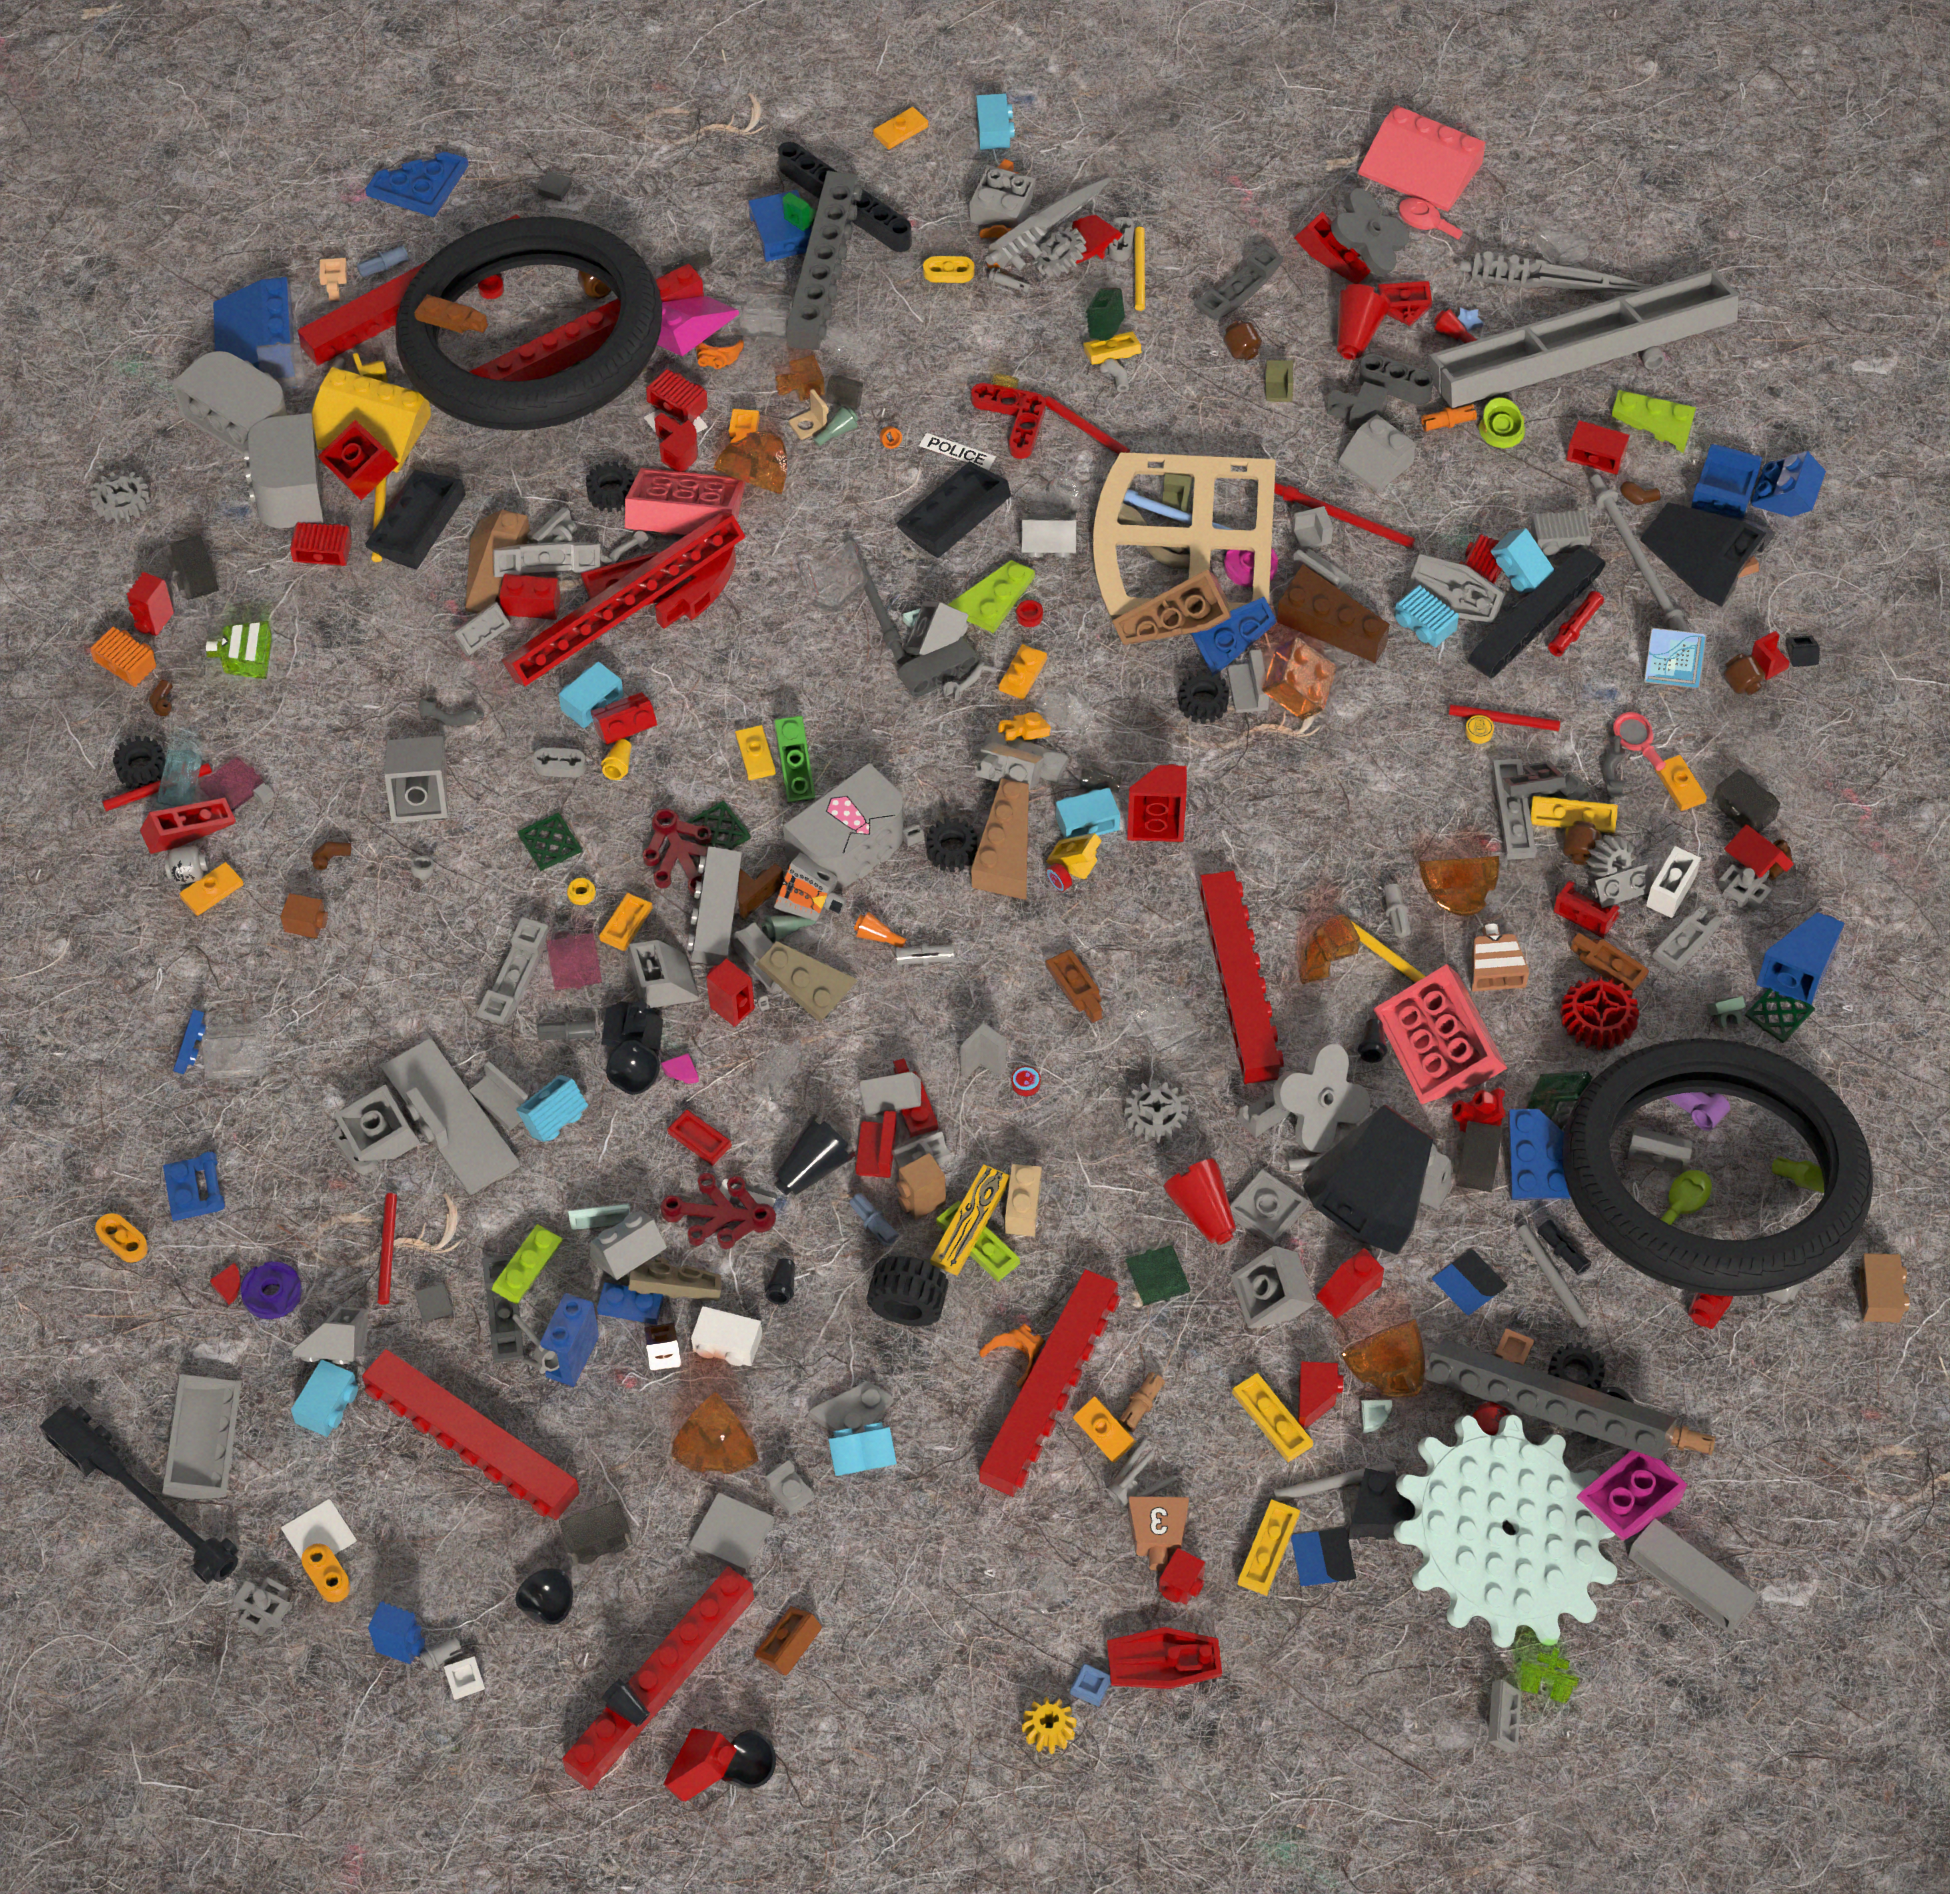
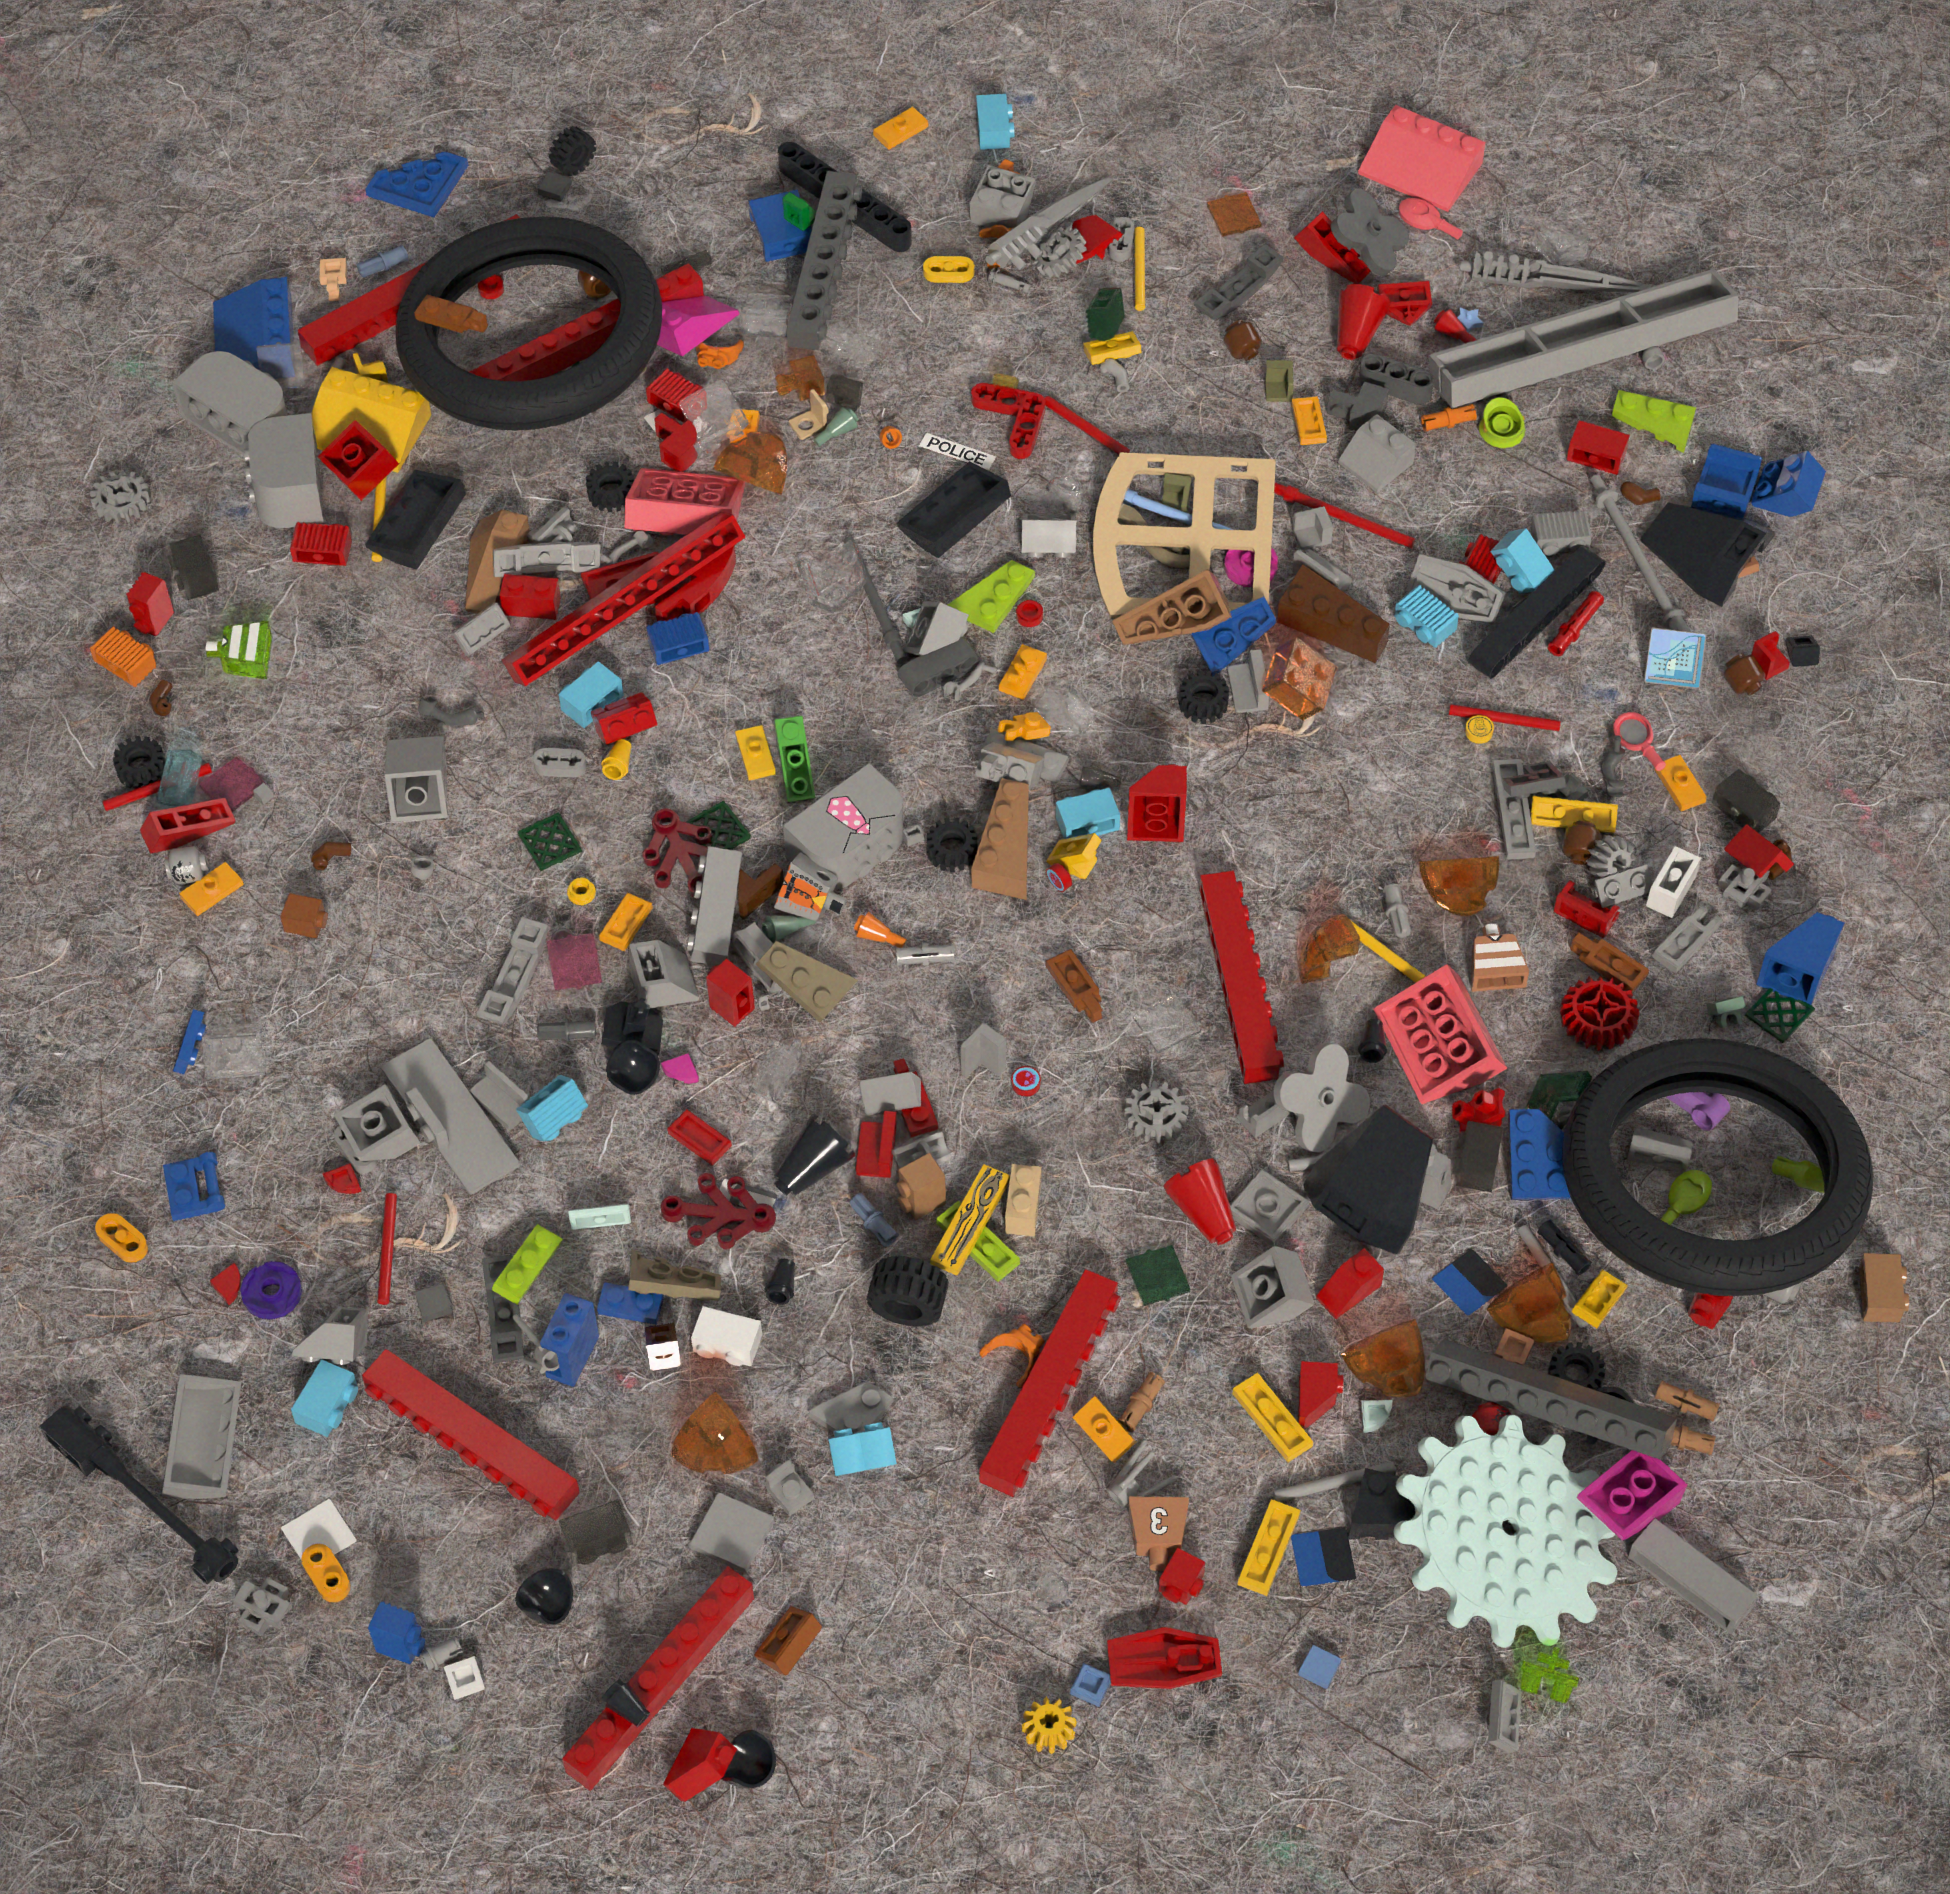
(342, 1180): none -> red tile
(572, 151): none -> black tyre
(627, 1245): light grey slope -> none
(677, 638): none -> blue brick
(714, 415): none -> clear bracket
(1234, 214): none -> clear orange piece
(1309, 420): none -> light orange plate
(1319, 1666): none -> medium blue tile
(1534, 1307): none -> clear orange brick
(1599, 1298): none -> yellow plate
(1667, 1391): none -> medium nougat pin

